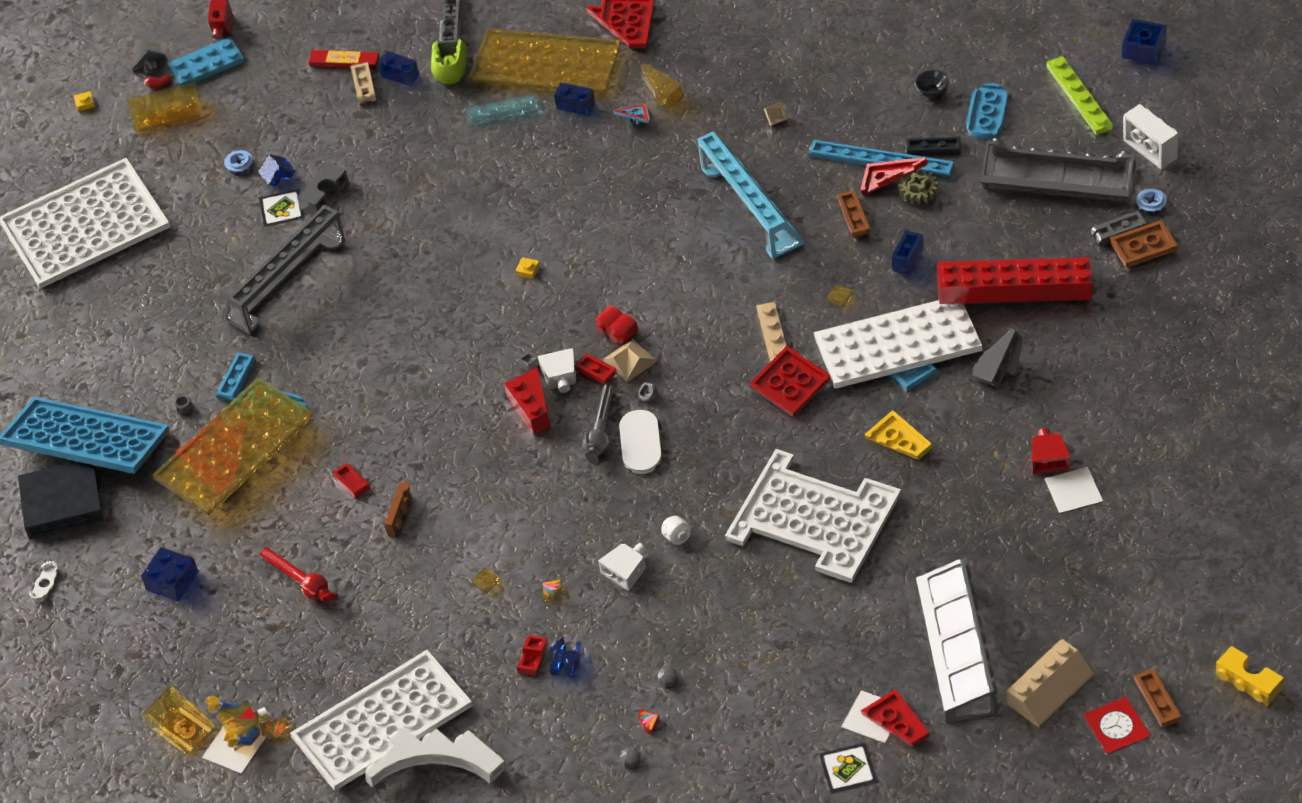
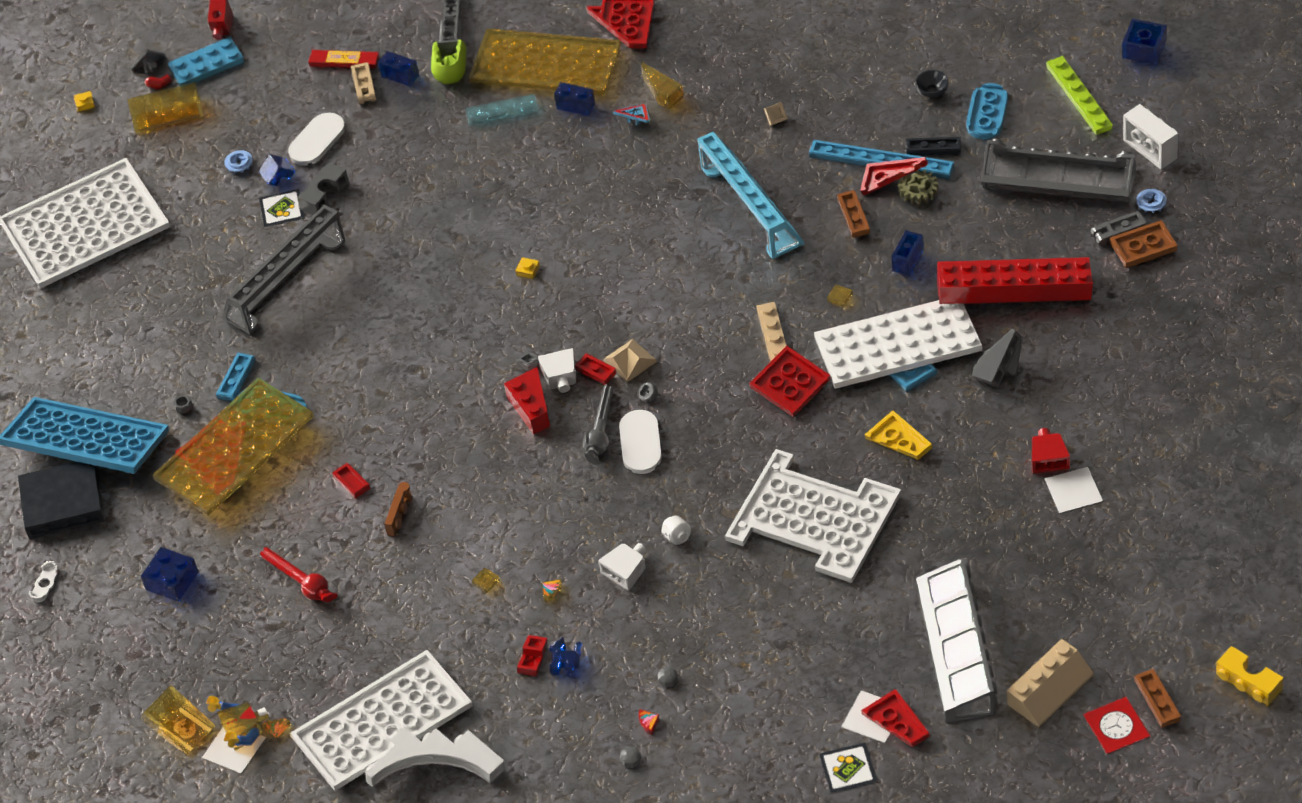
(316, 139): none -> white tile
(616, 325): red brick -> none

